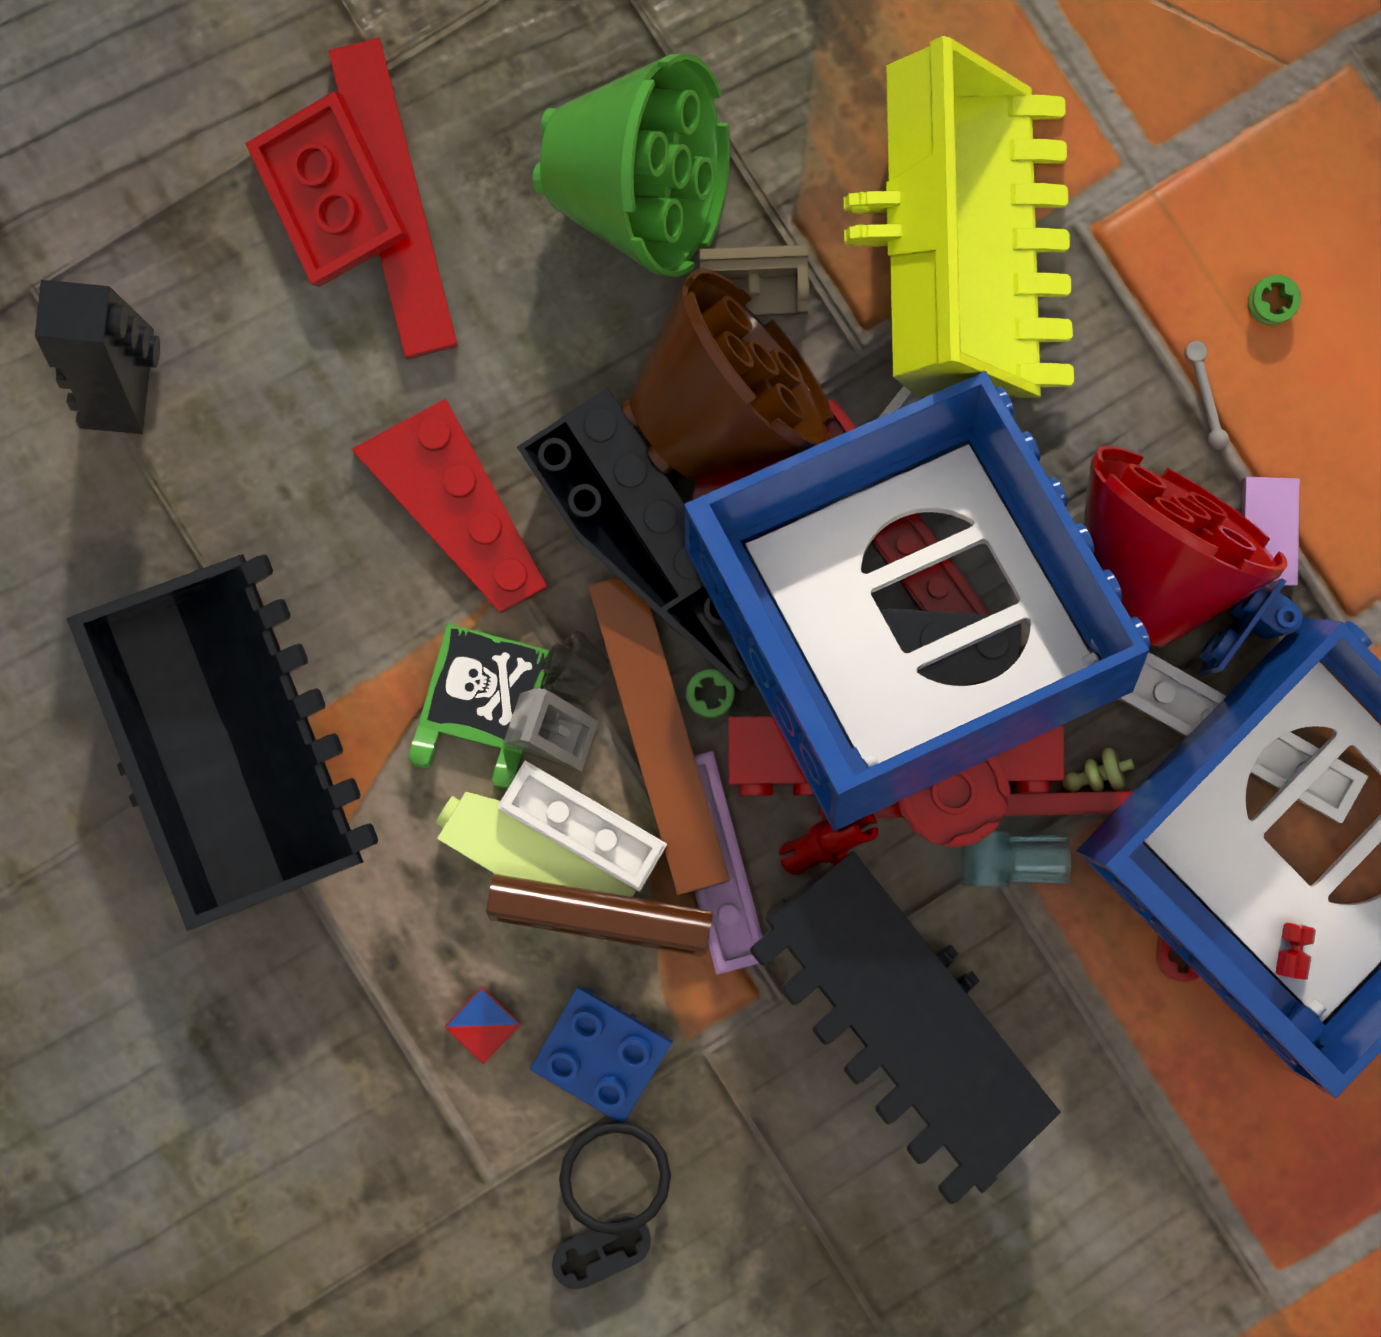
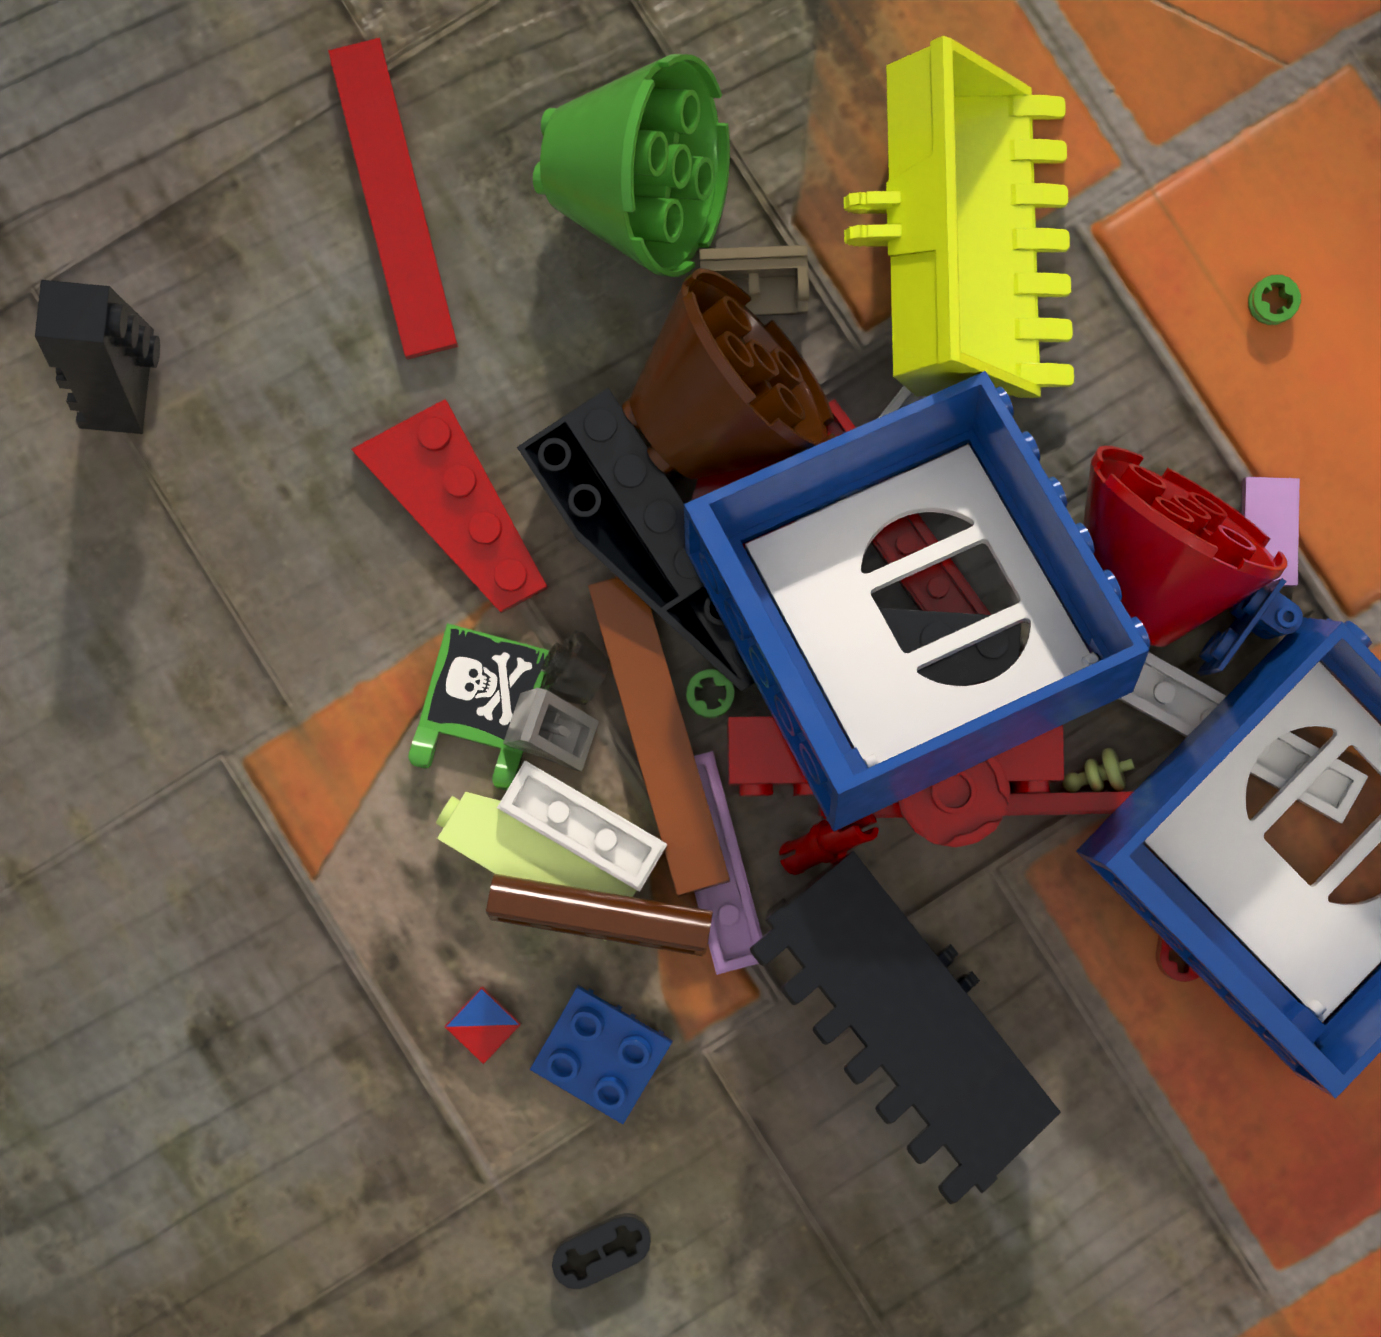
(219, 739): black piece -> none
(327, 189): red plate -> none
(655, 1205): black piece -> none
(1010, 858): clear light blue piece -> none
(1195, 353): light grey hinge -> none
(1293, 961): red piece -> none

